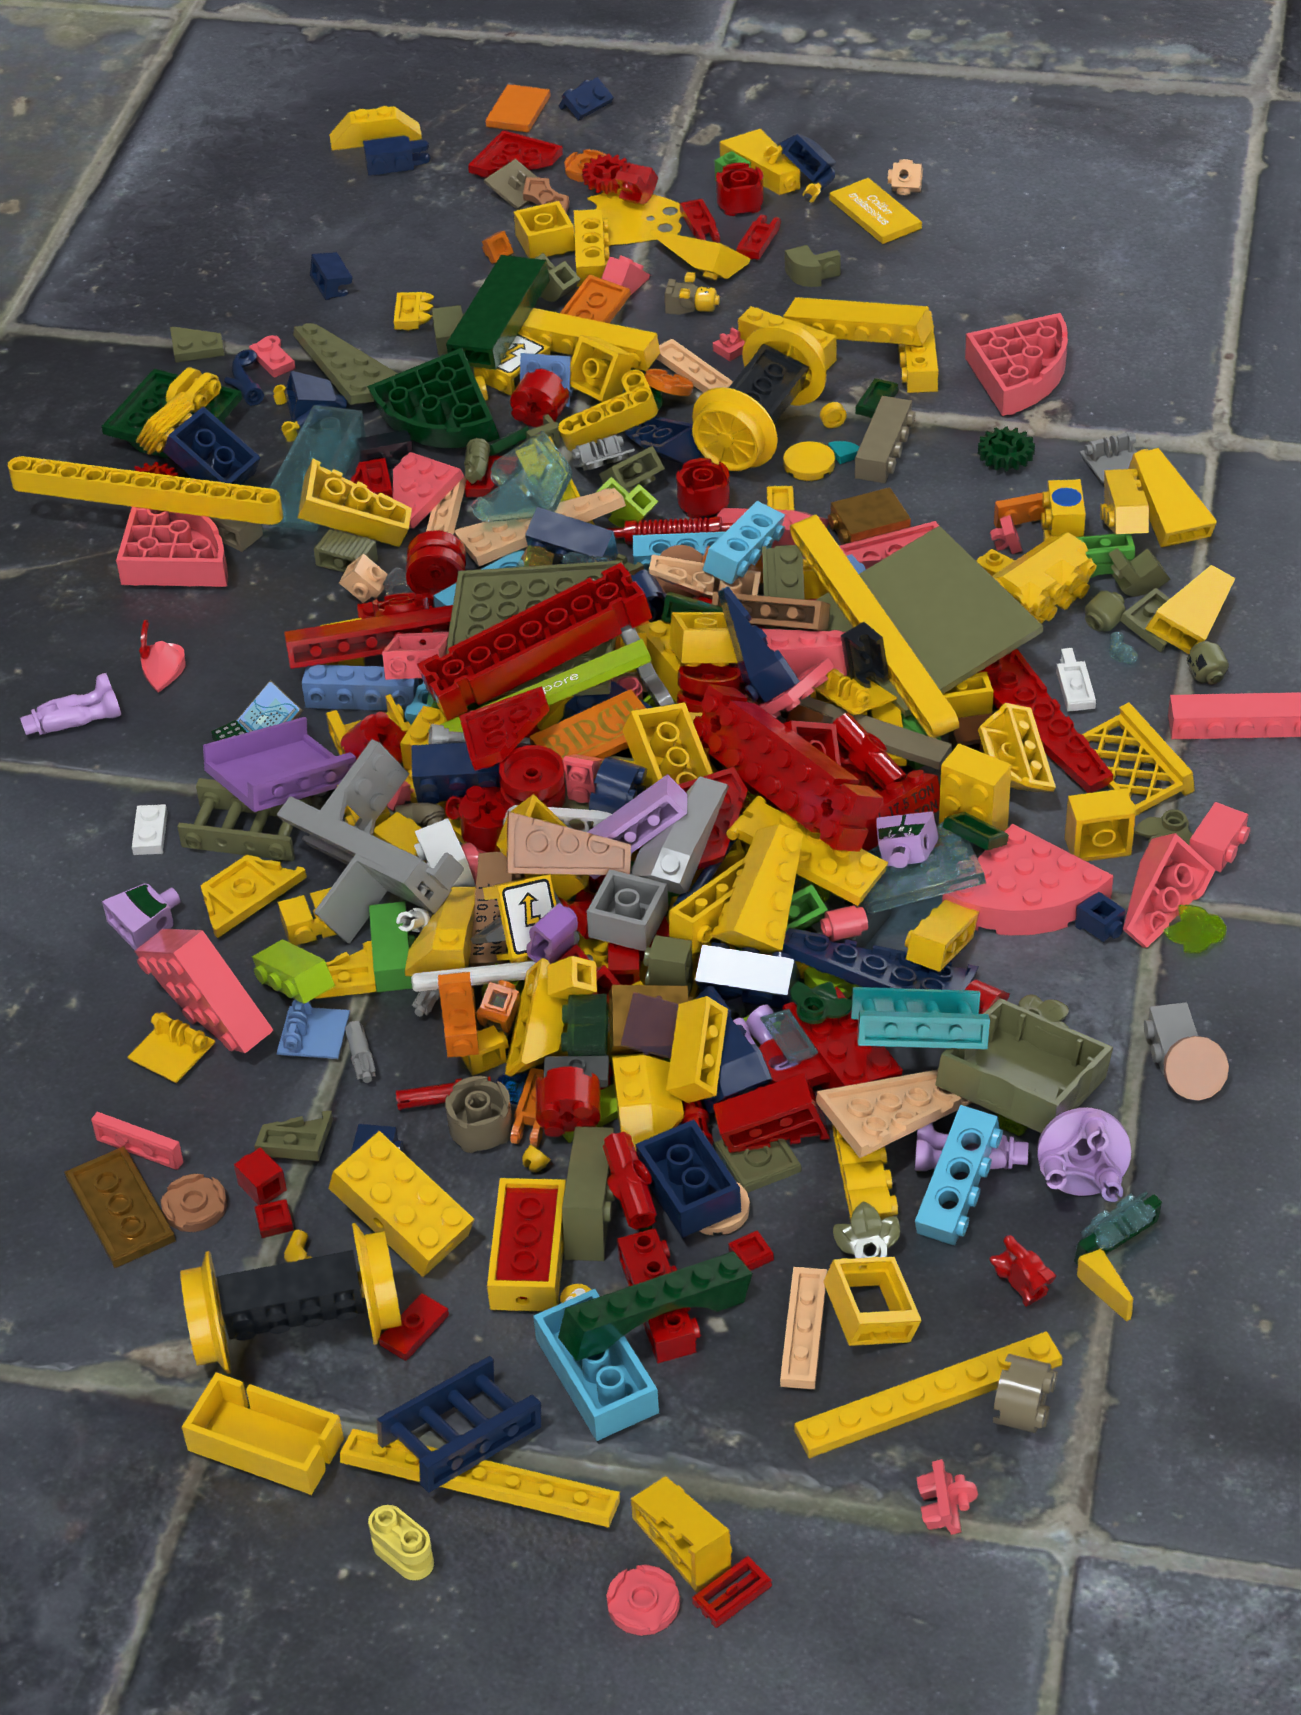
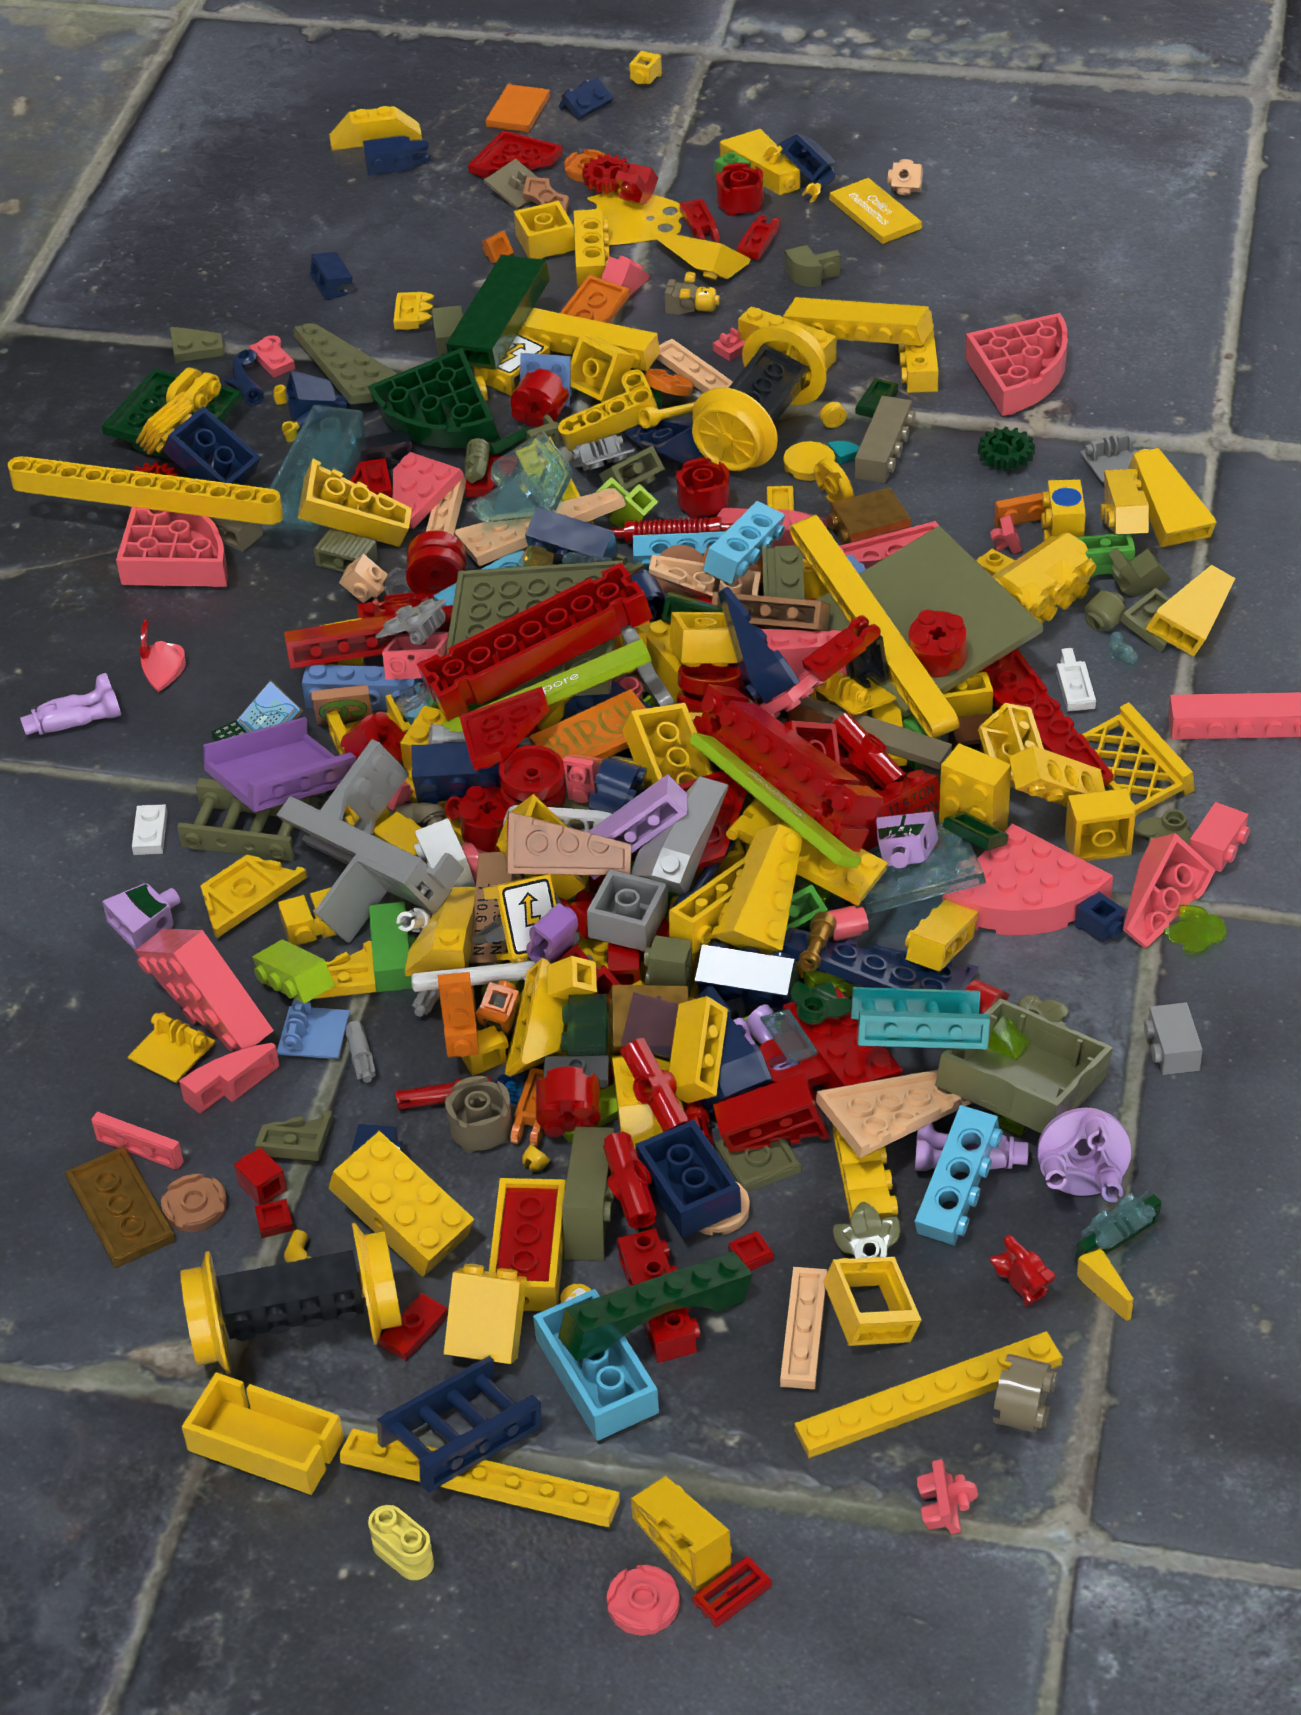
(228, 1076): none -> coral slope
(351, 703): none -> nougat tile
(412, 705): none -> clear piece
(417, 621): none -> light grey hinge
(485, 1314): none -> yellow brick
(561, 281): olive brick -> none
(643, 73): none -> yellow brick
(651, 416): none -> yellow piece
(653, 1085): none -> red piece
(775, 801): none -> lime tile
(821, 929): none -> pearl gold piece
(833, 480): none -> yellow tile
(841, 648): none -> red hinge
(939, 641): none -> red brick
(1008, 1039): none -> clear neon green slope
(1053, 775): none -> yellow brick
(1195, 1067): tile -> none
(1207, 662): olive head -> none

